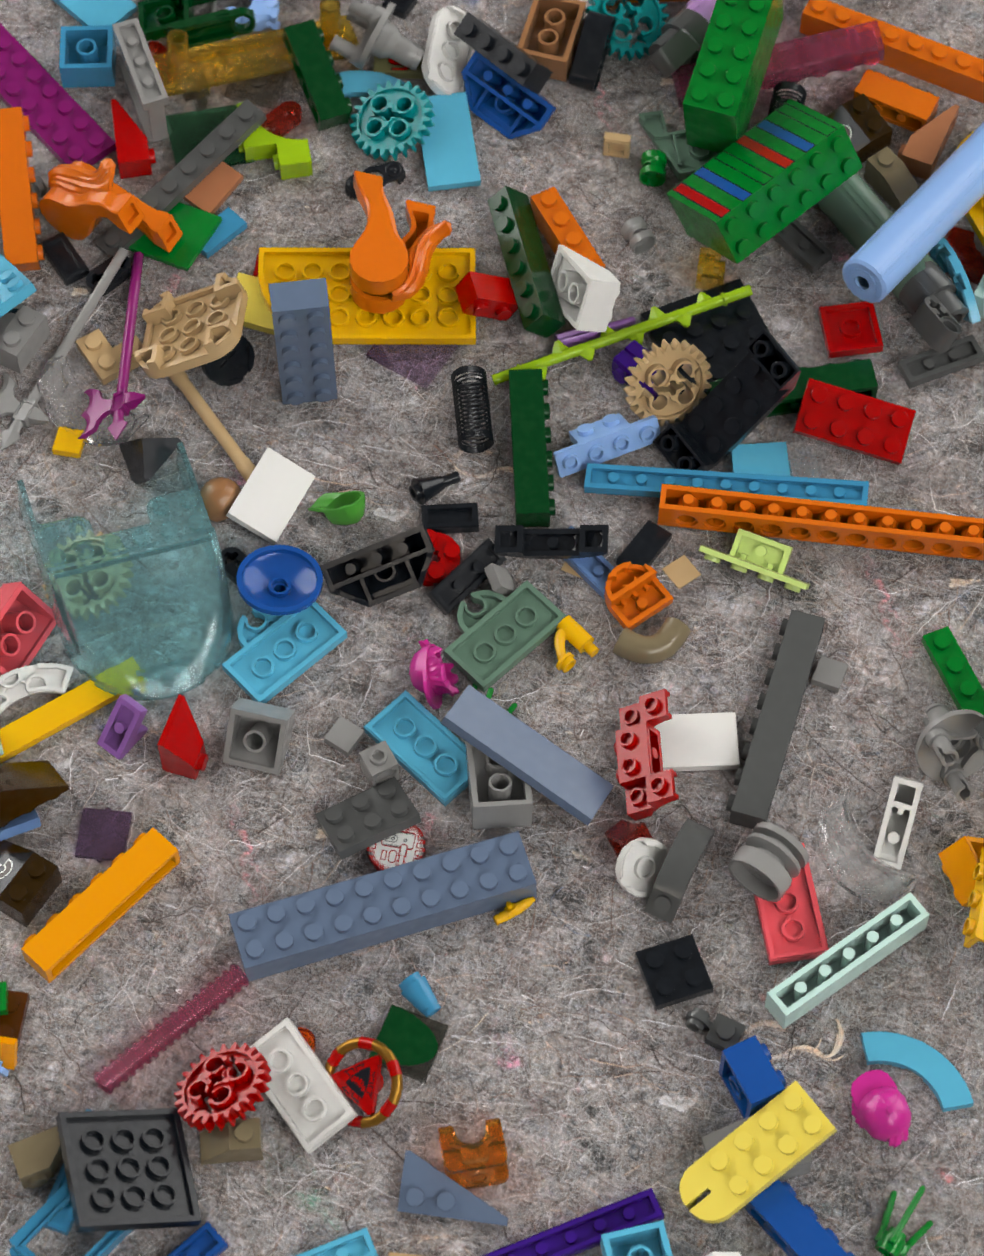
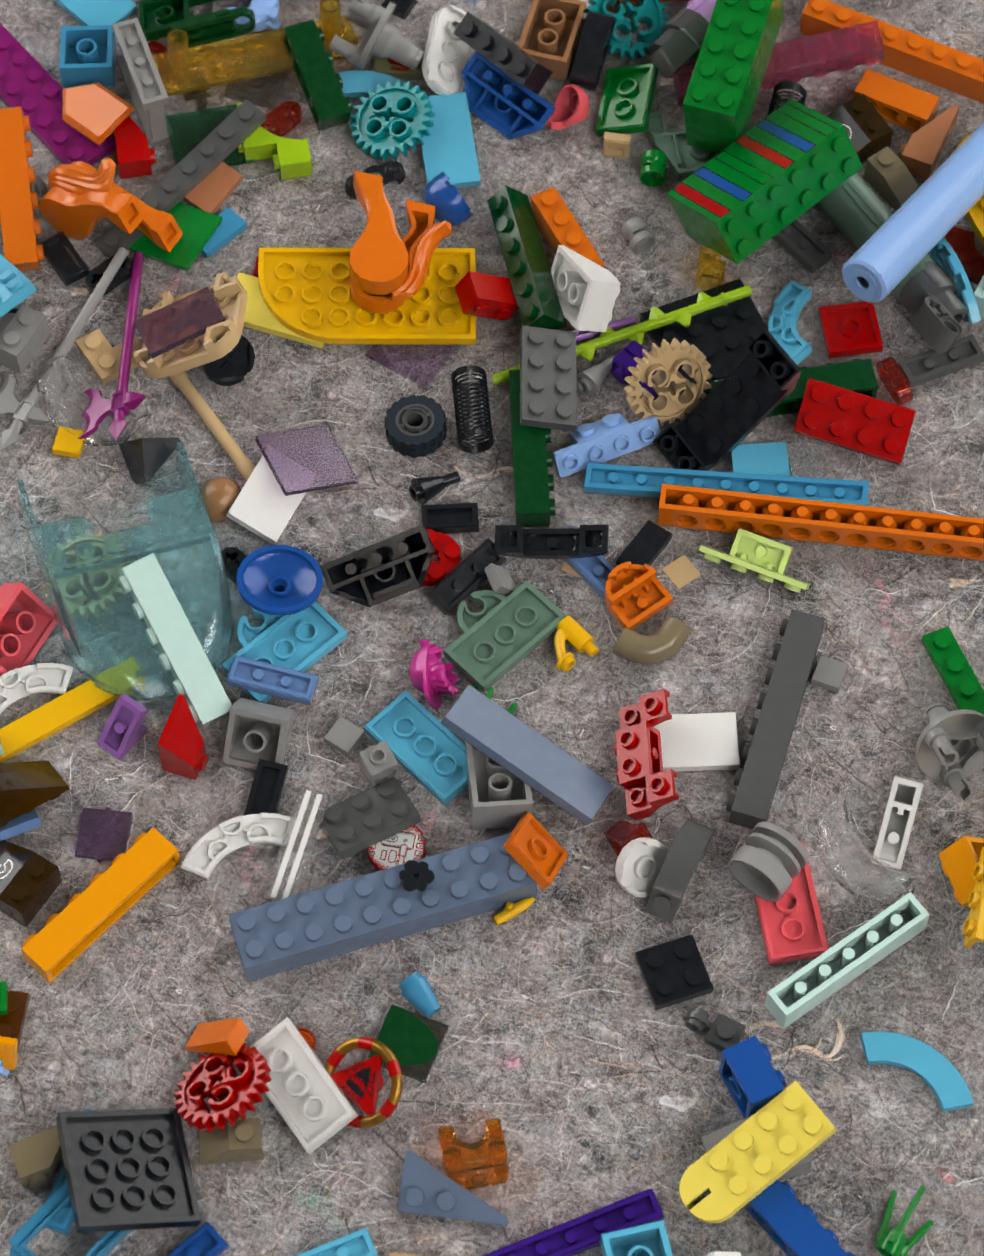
(94, 110): none -> orange tile
(171, 1029): clear pink piece -> none
(175, 639): none -> light aqua brick
(179, 322): none -> piece
(218, 1037): none -> orange slope
(231, 836): none -> white tile
(266, 788): none -> black tile
(272, 680): none -> medium blue tile
(297, 844): none -> clear tile
(303, 341): sand blue brick -> none
(306, 459): none -> clear purple piece
(341, 507): bright green cap -> none
(414, 869): none -> black plant
(417, 412): none -> black wheel
(447, 201): none -> blue cylinder
(535, 850): none -> orange tile
(548, 378): none -> dark grey plate
(571, 107): none -> coral piece
(592, 378): none -> light grey cone
(627, 99): none -> green tile
(784, 318): none -> medium azure tile
(880, 1107): dark pink hair -> none
(894, 381): none -> clear red beam

